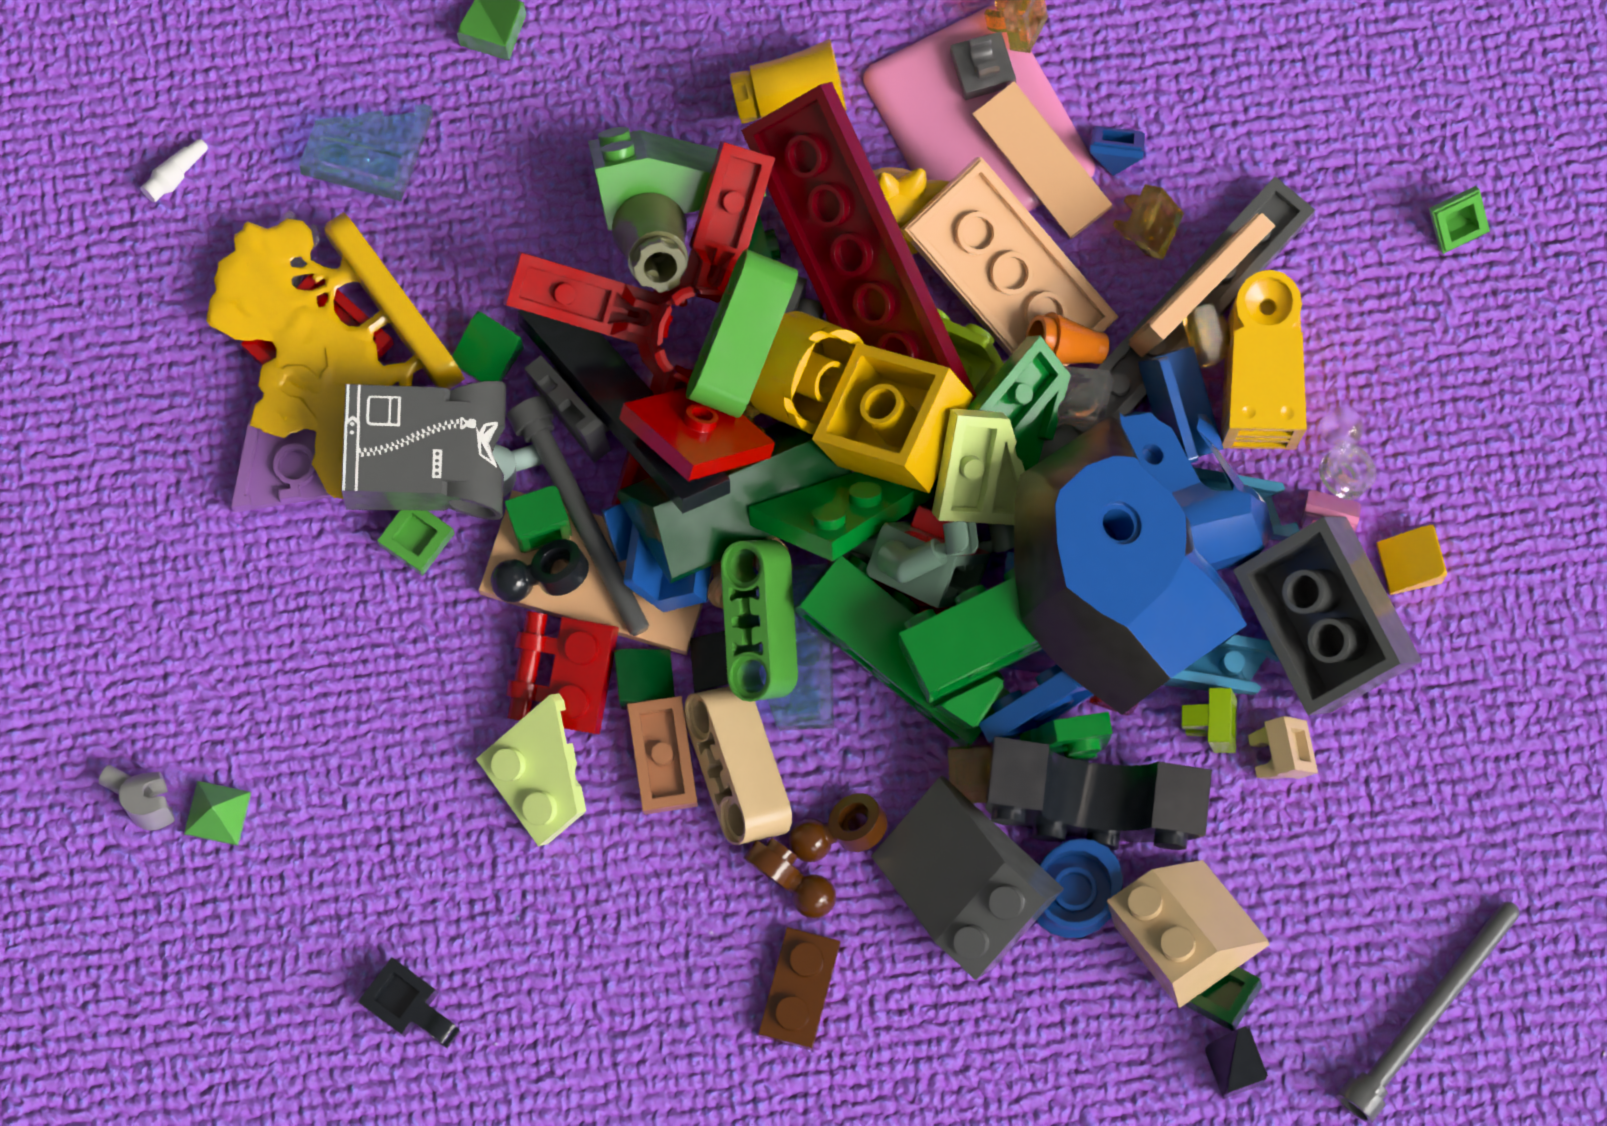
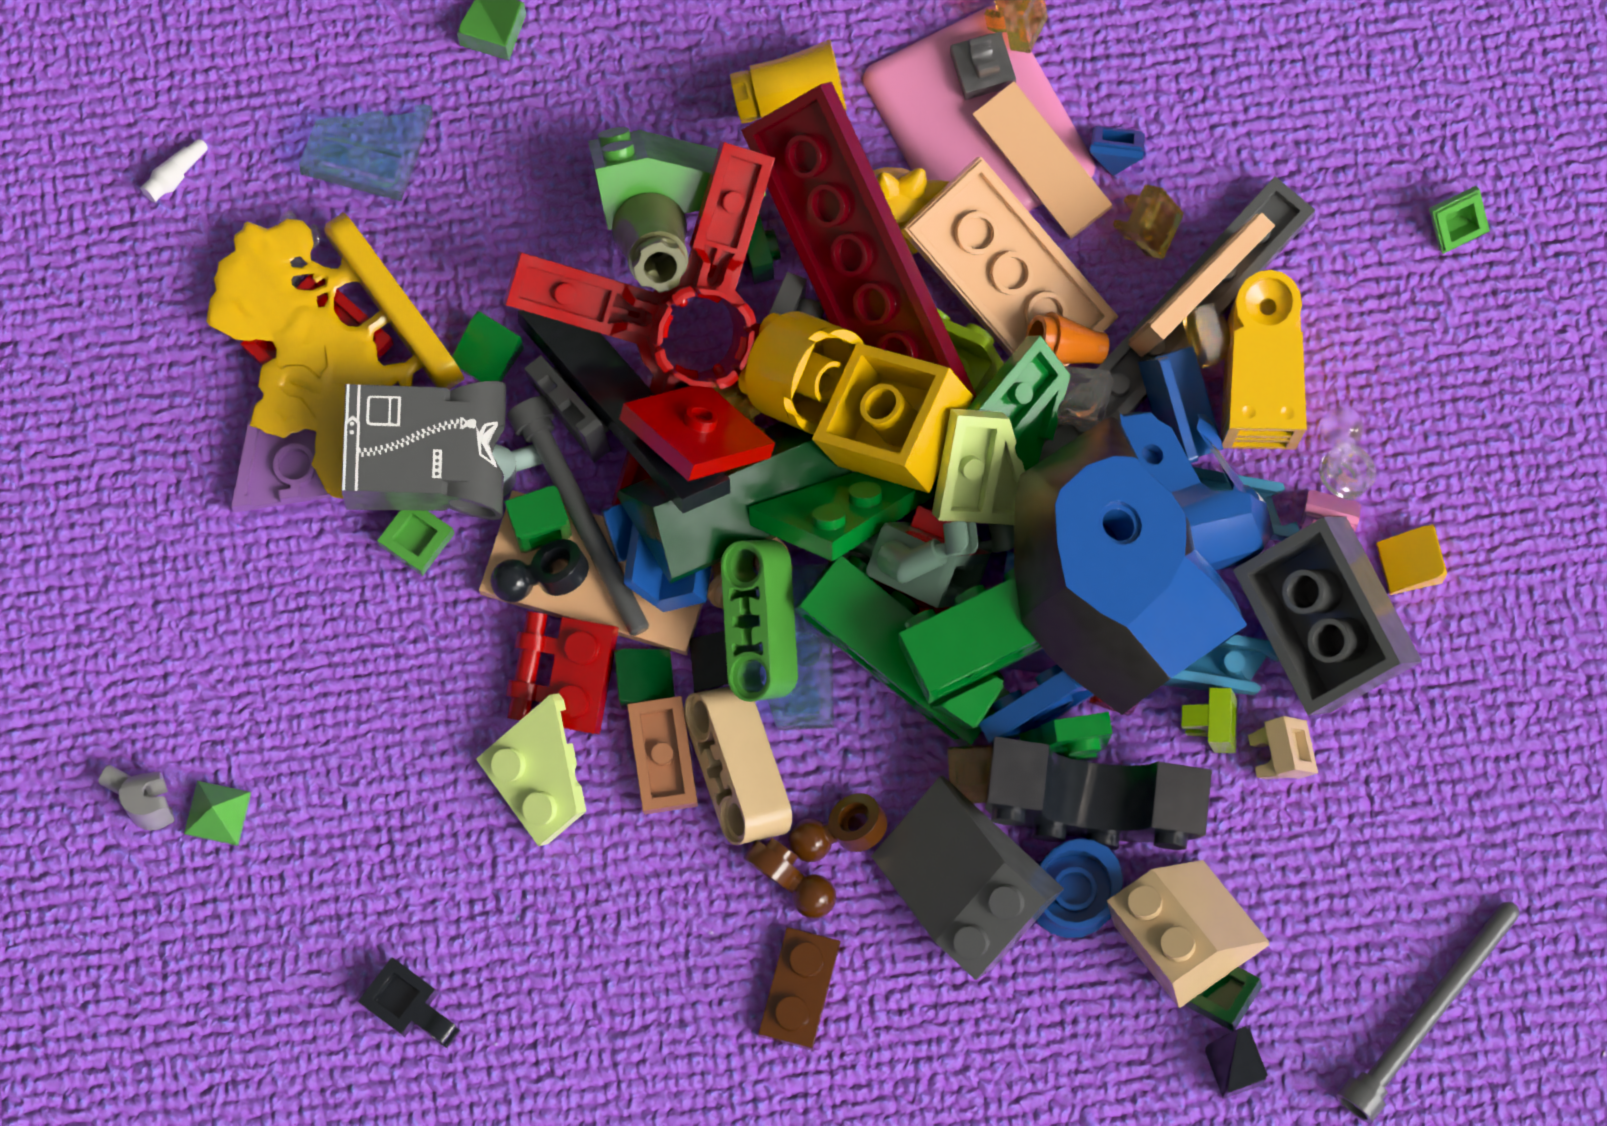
(741, 333): bright green beam -> none

